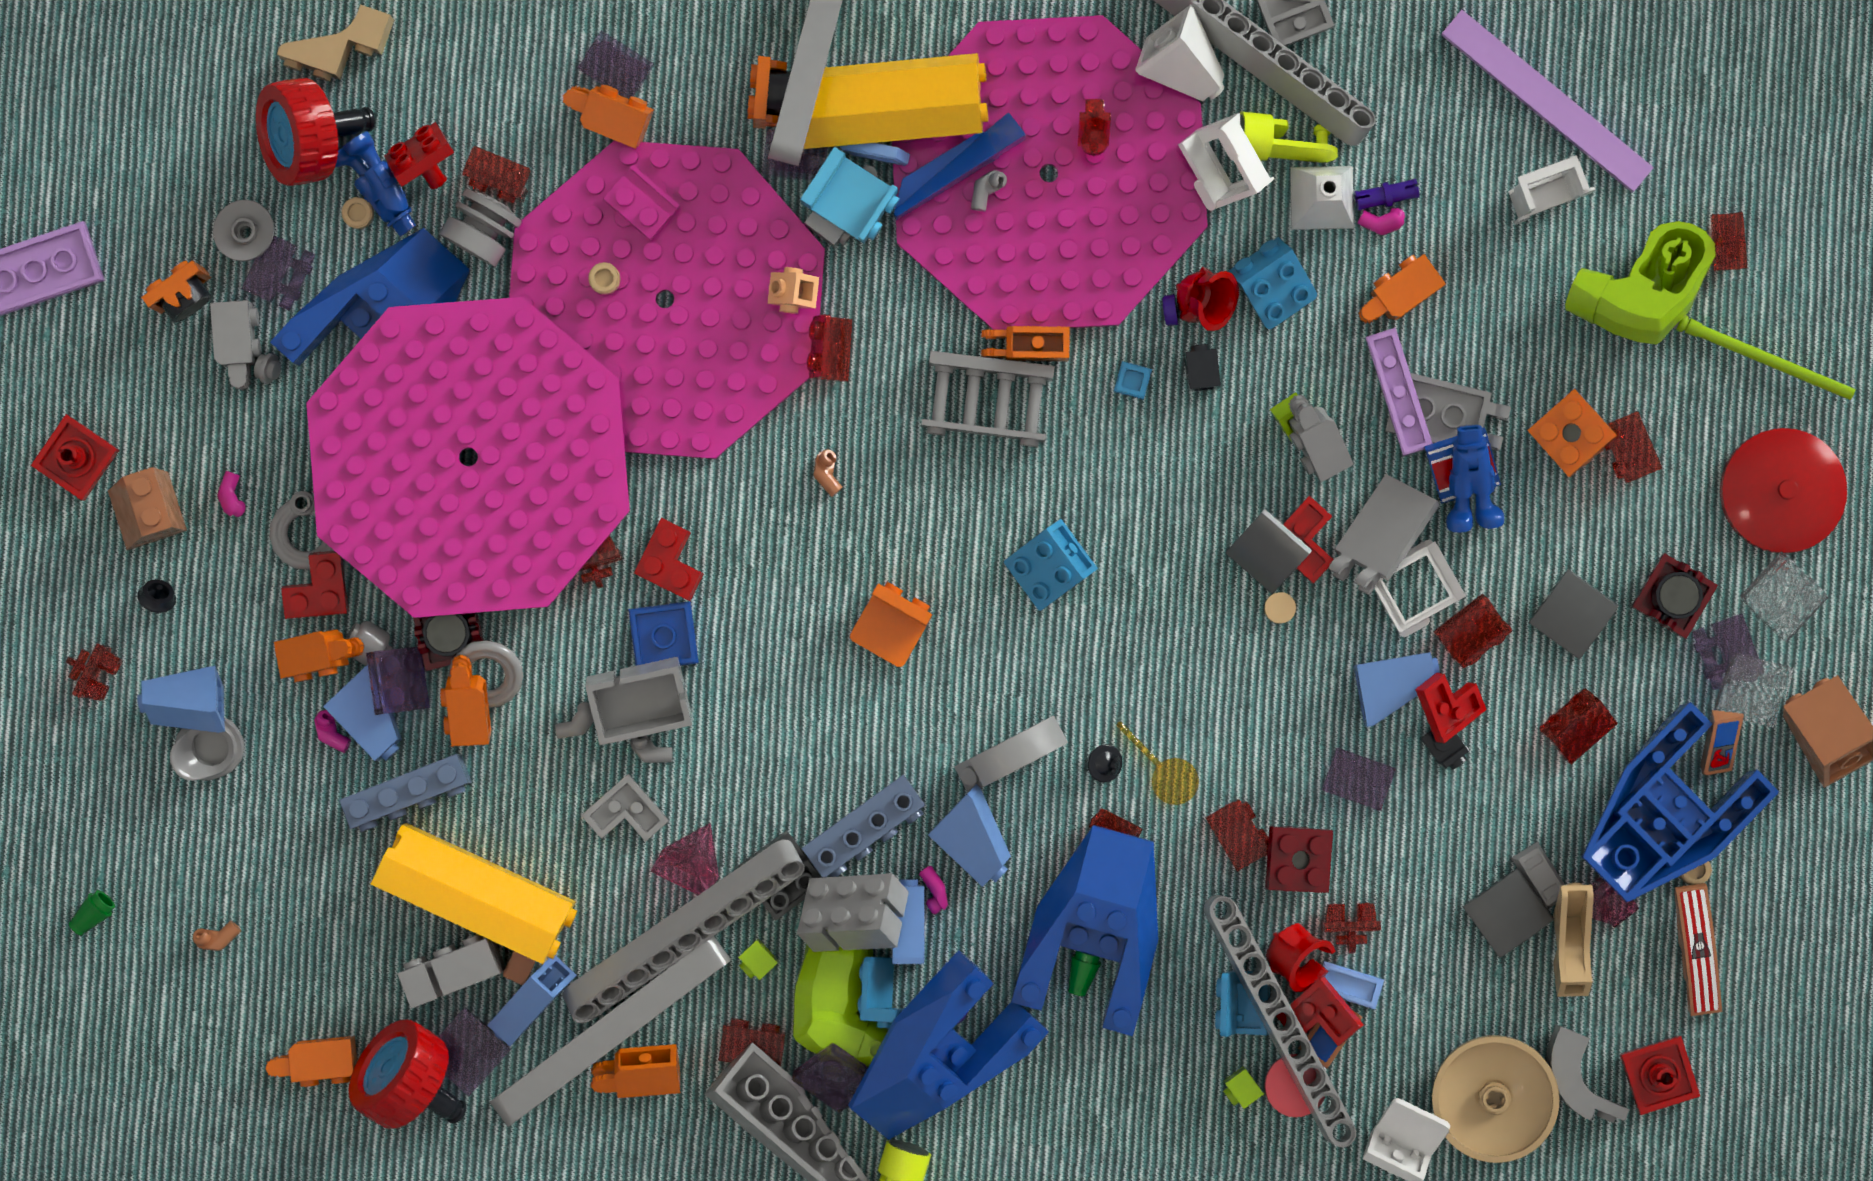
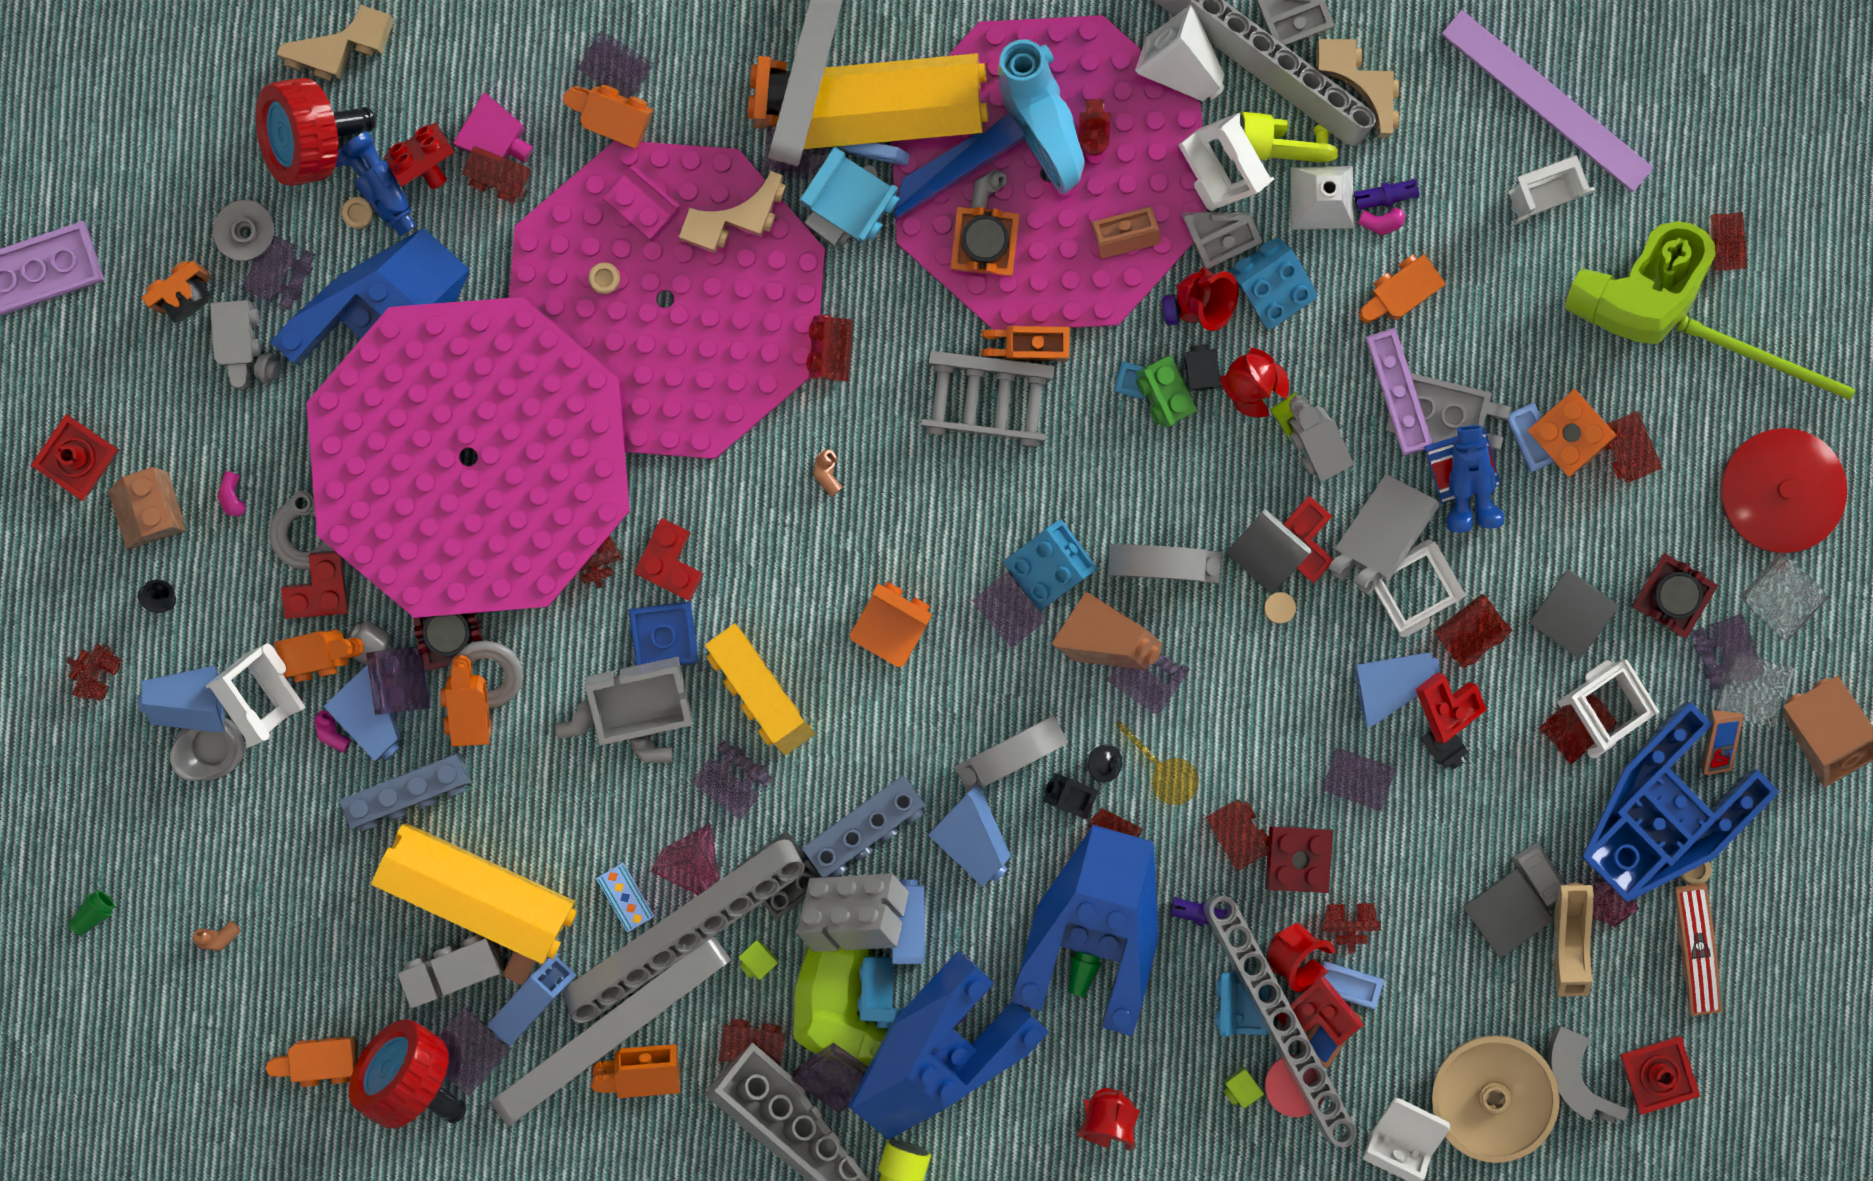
(268, 671): none -> white piece
(480, 227): light grey wheel -> none
(494, 131): none -> dark pink torso
(625, 897): none -> light blue tile
(626, 802): light grey plate -> none
(725, 787): none -> clear purple plate
(754, 216): none -> tan arch
(758, 689): none -> yellow wedge
(793, 290): light nougat brick -> none
(937, 888): dark pink arm -> none
(984, 241): none -> piece
(1009, 610): none -> clear purple plate
(1036, 105): none -> medium azure piece
(1070, 795): none -> black bracket
(1106, 637): none -> nougat slope
(1109, 1117): none -> red helmet
(1126, 232): none -> nougat slope
(1146, 687): none -> clear purple plate
(1164, 563): none -> light grey arch
(1165, 391): none -> bright green bracket
(1193, 911): none -> dark purple pin
(1221, 234): none -> light grey wing
(1253, 379): none -> red helmet
(1339, 60): none -> tan arch
(1532, 452): none -> light blue tile
(1633, 690): none -> white piece

